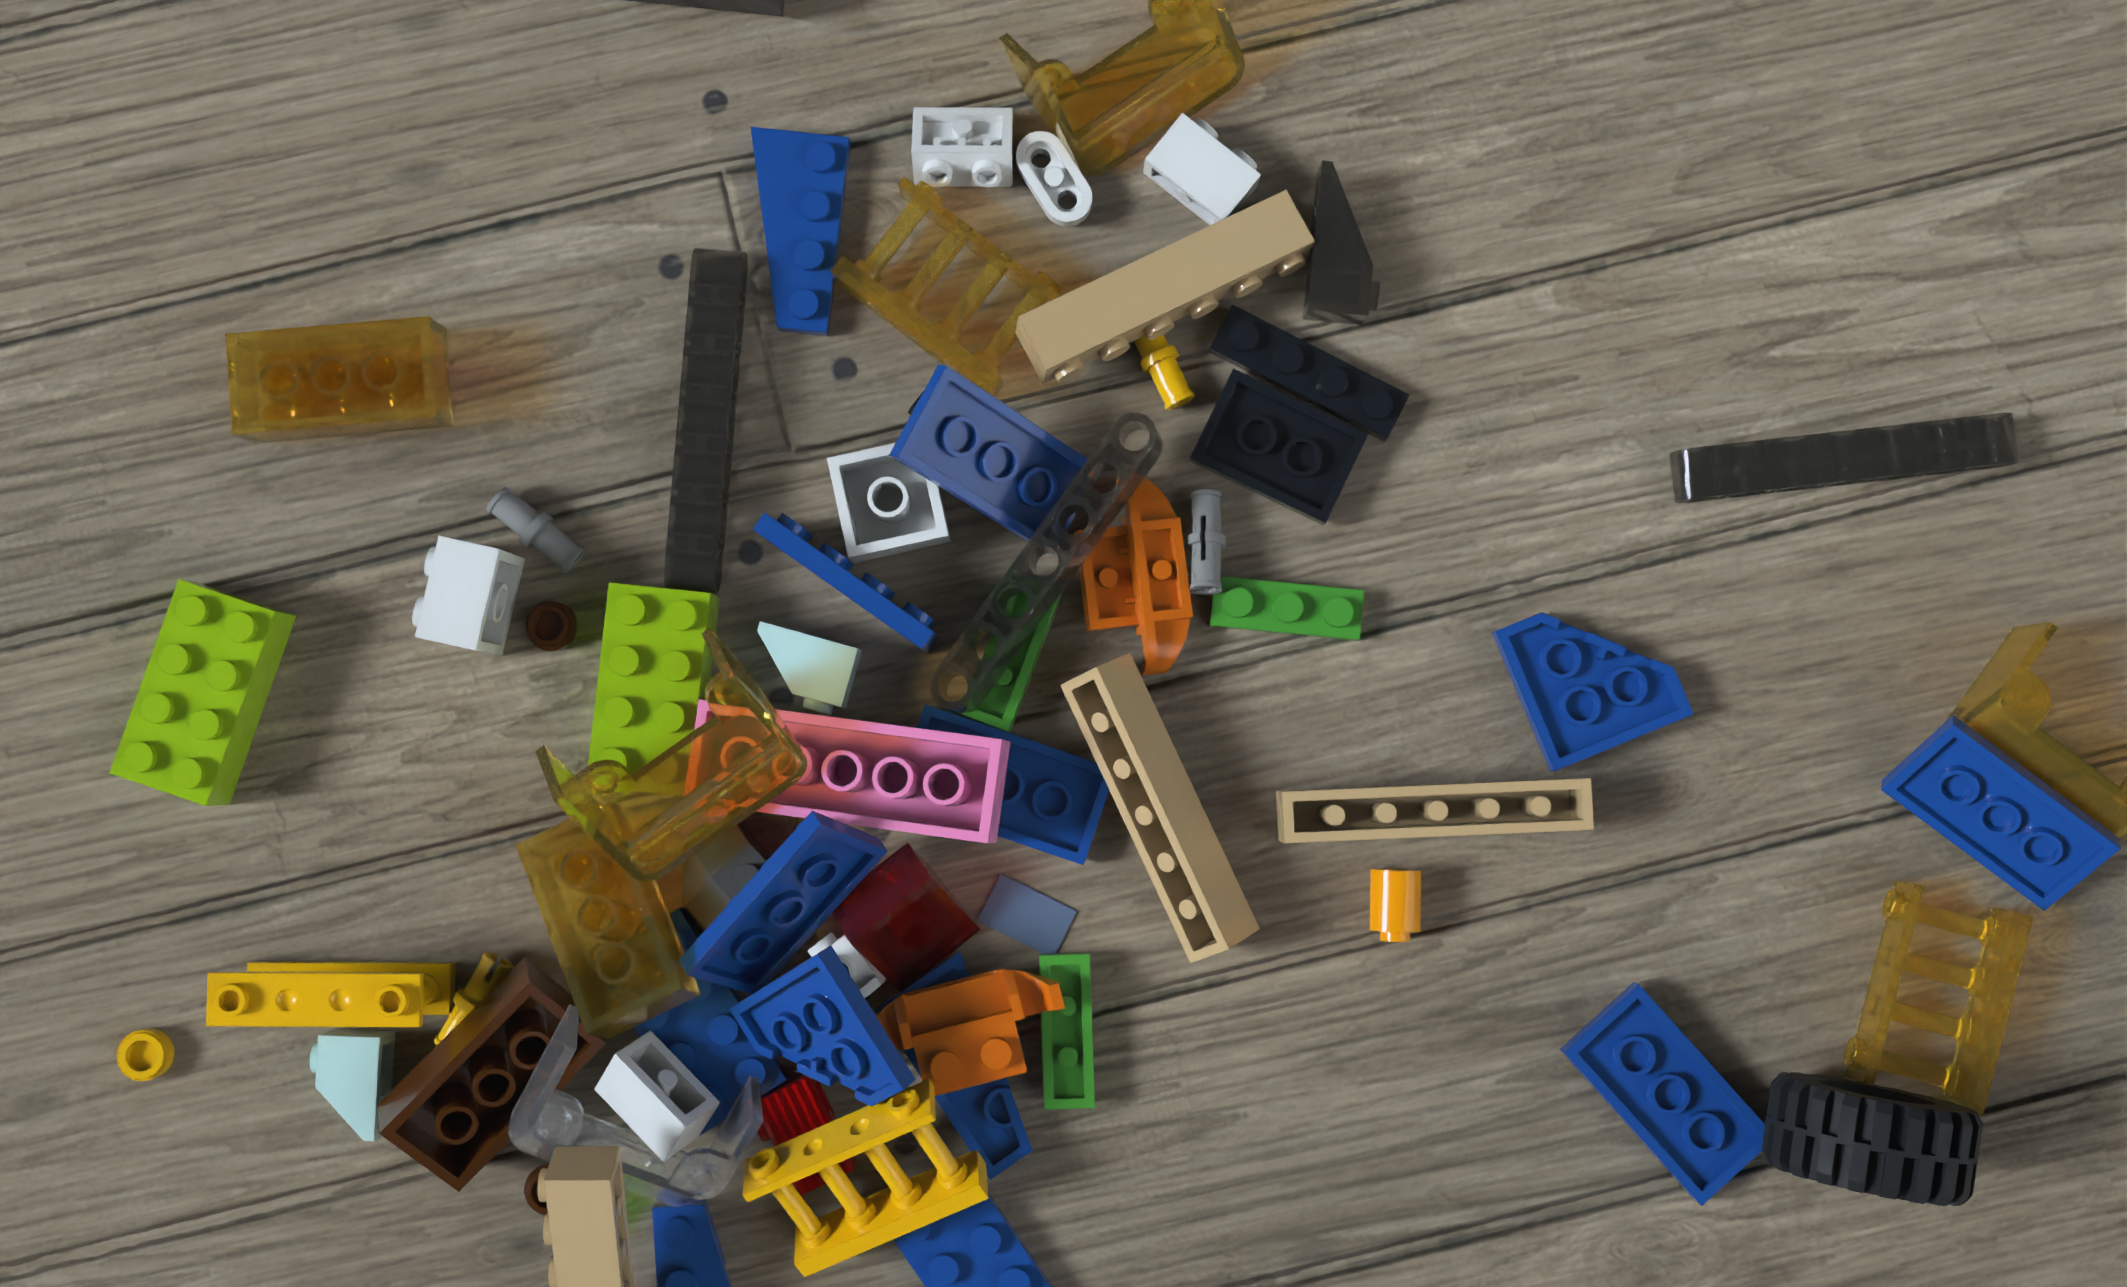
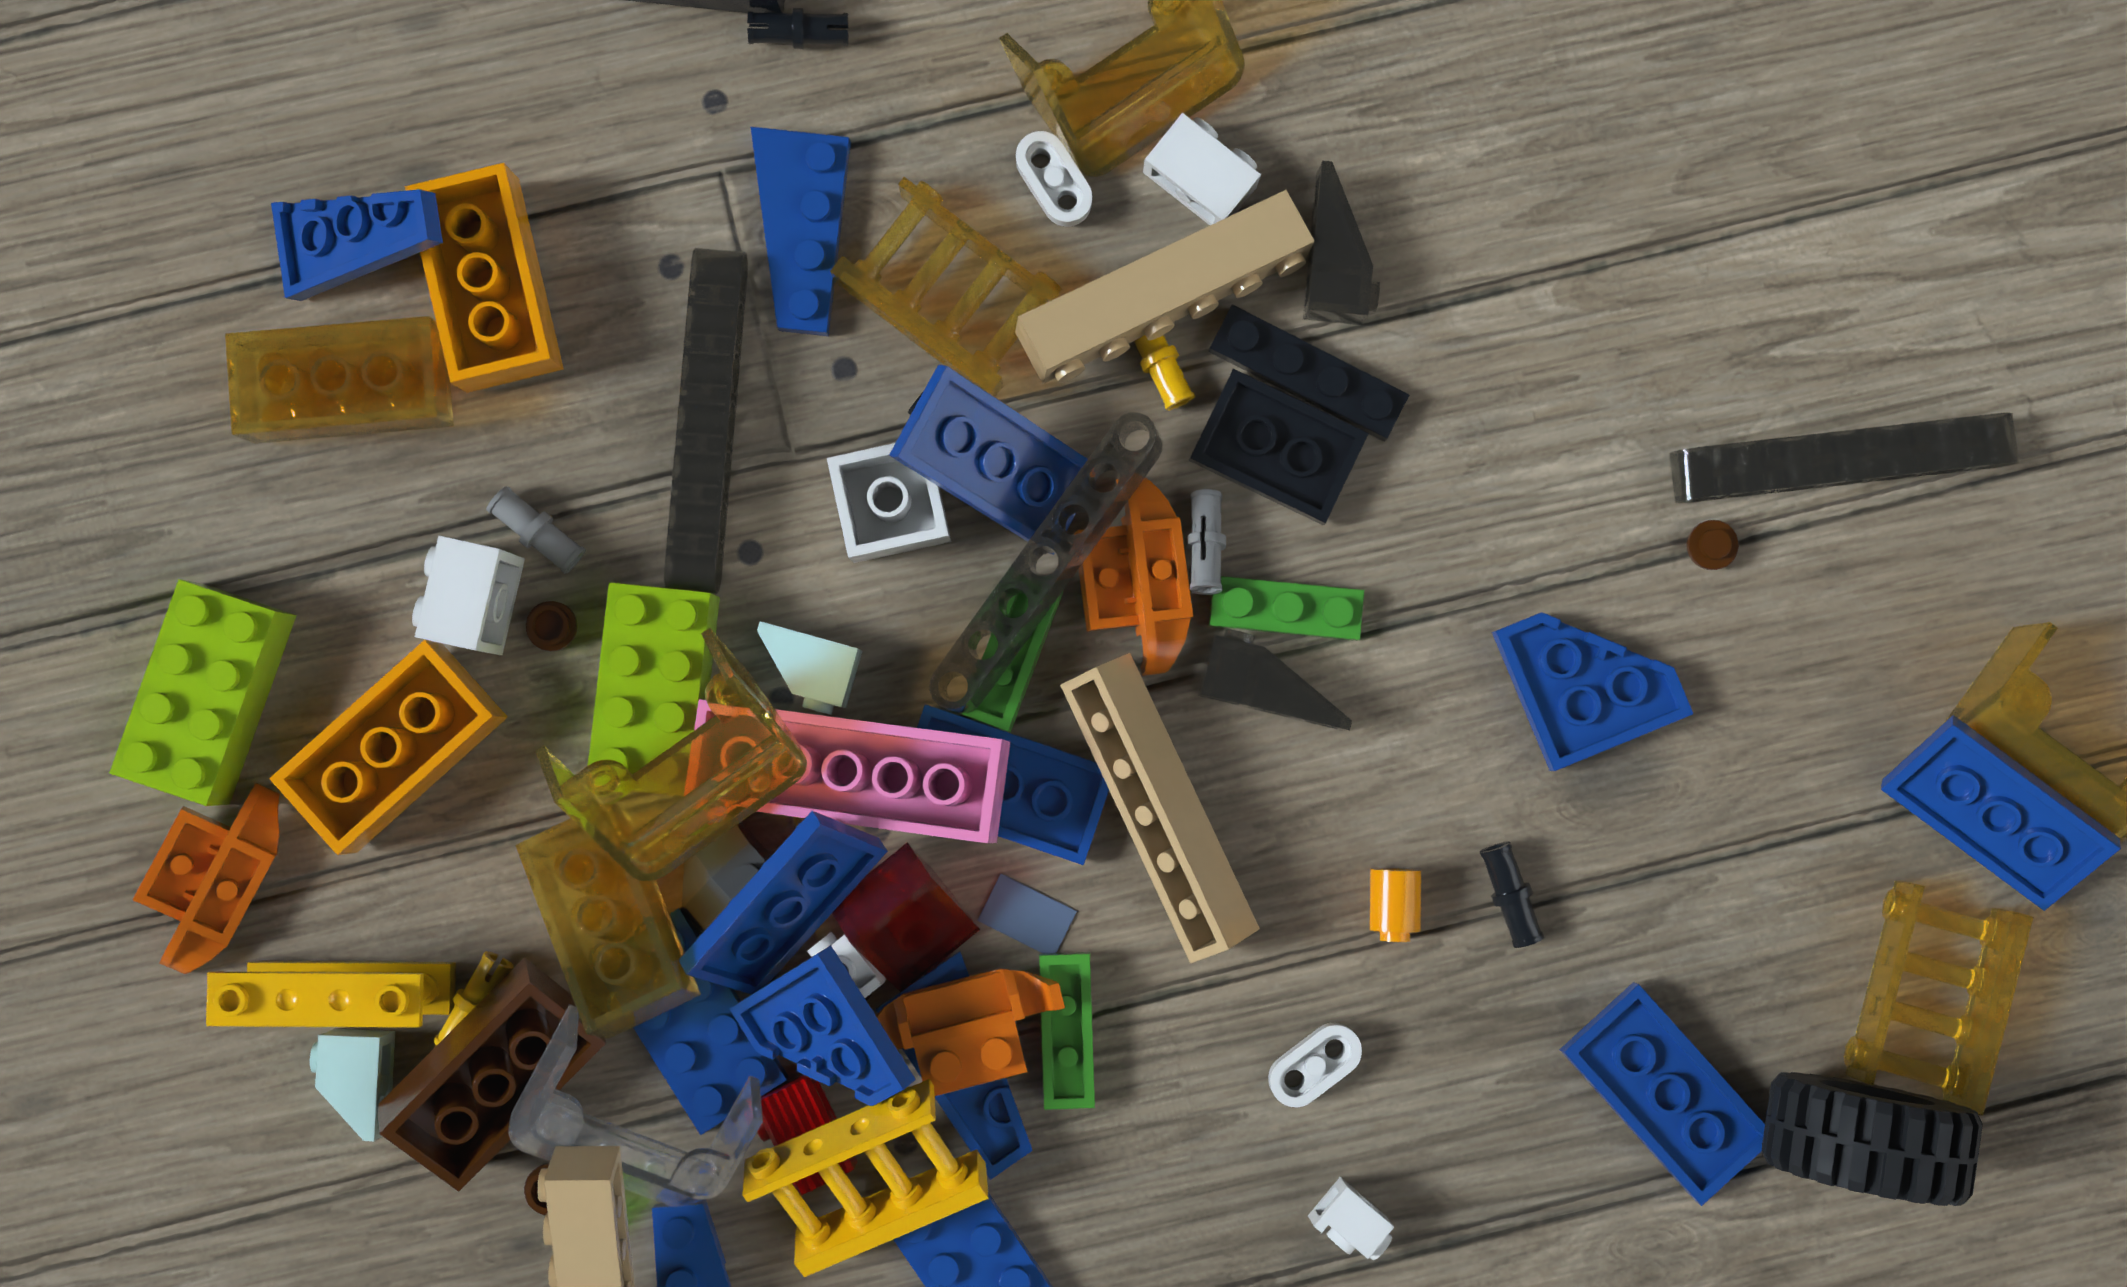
(145, 1054): yellow tile -> none
(210, 876): none -> orange plate
(350, 236): none -> blue wing
(388, 747): none -> light orange brick
(488, 282): none -> light orange brick
(656, 1095): white brick -> none
(798, 28): none -> black pin
(835, 569): blue plate -> none
(962, 146): white bracket -> none
(1258, 680): none -> clear smoke slope
(1317, 1068): none -> white plate
(1352, 1221): none -> white brick
(1434, 810): tan brick -> none
(1512, 894): none -> black pin
(1712, 545): none -> reddish brown plate

